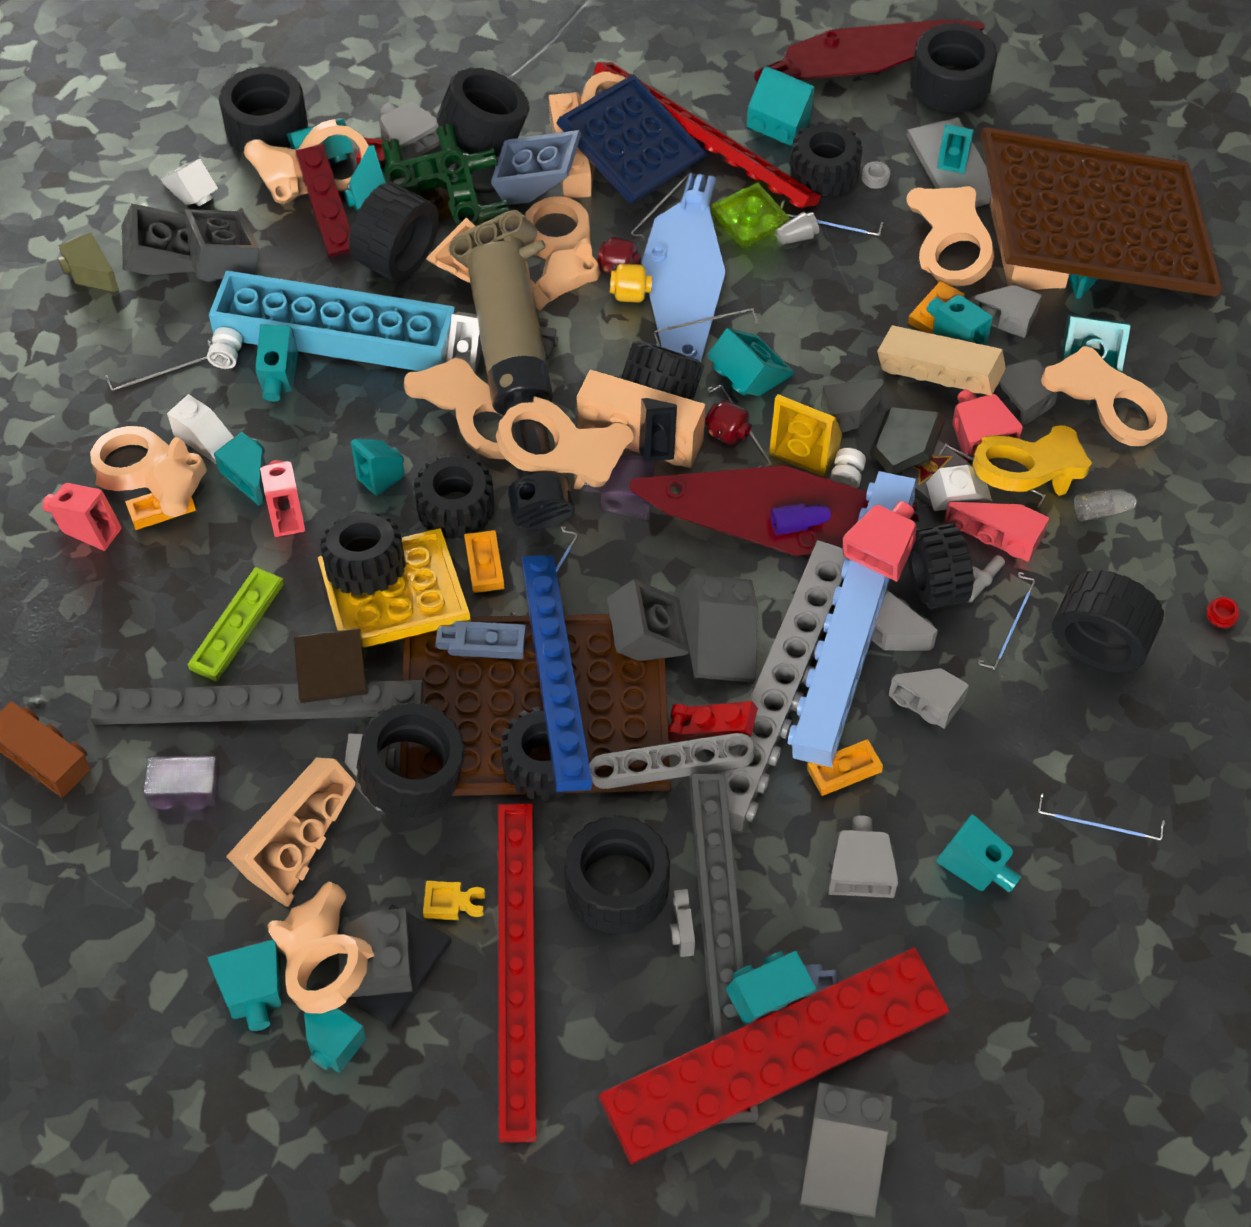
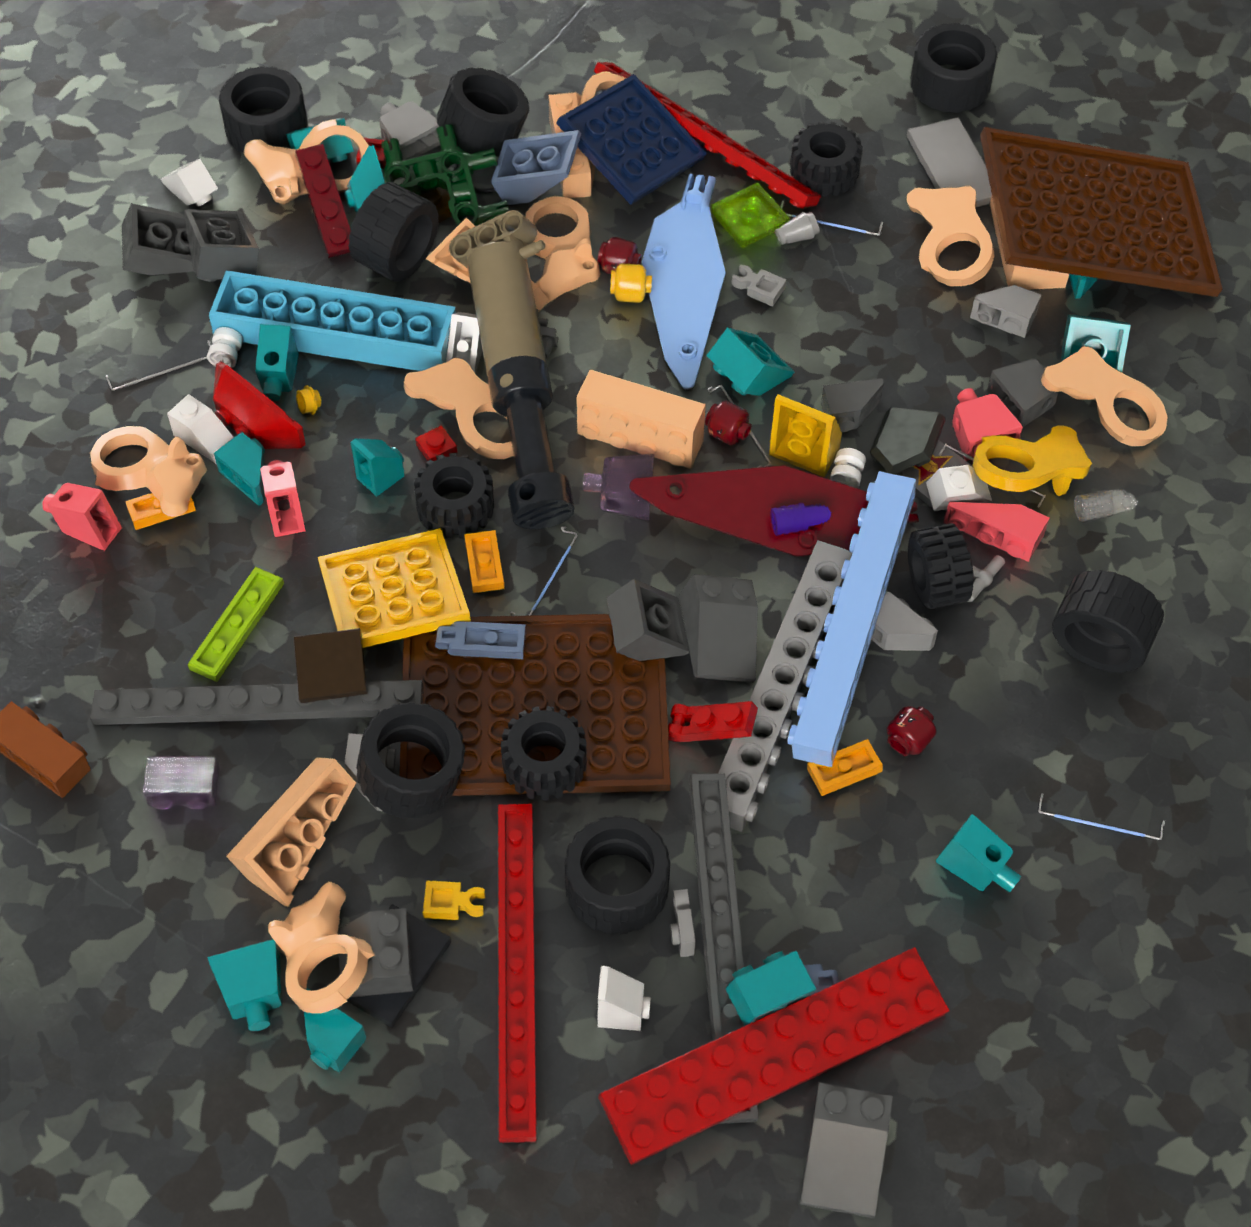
(87, 263): olive slope -> none
(252, 412): none -> red wedge
(308, 400): none -> yellow plate
(363, 553): black tyre -> none
(436, 443): none -> red plate
(556, 675): blue plate -> none
(584, 452): light nougat animal -> none
(621, 1001): none -> white slope
(657, 430): black slope -> none
(659, 204): light grey piece -> none
(662, 369): black tyre -> none
(684, 750): light grey beam -> none
(704, 320): light grey piece -> none
(761, 286): none -> light grey plate
(780, 106): teal slope -> none
(855, 50): dark red wing -> none
(863, 862): light grey torso -> none
(875, 174): light grey tile -> none
(882, 539): coral torso -> none
(911, 730): none -> dark red head
(920, 317): light orange plate -> none
(930, 693): light grey slope -> none
(942, 360): tan brick -> none
(955, 148): teal slope -> none
(960, 320): teal torso -> none
(1013, 626): light blue piece -> none
(1223, 612): red plate -> none

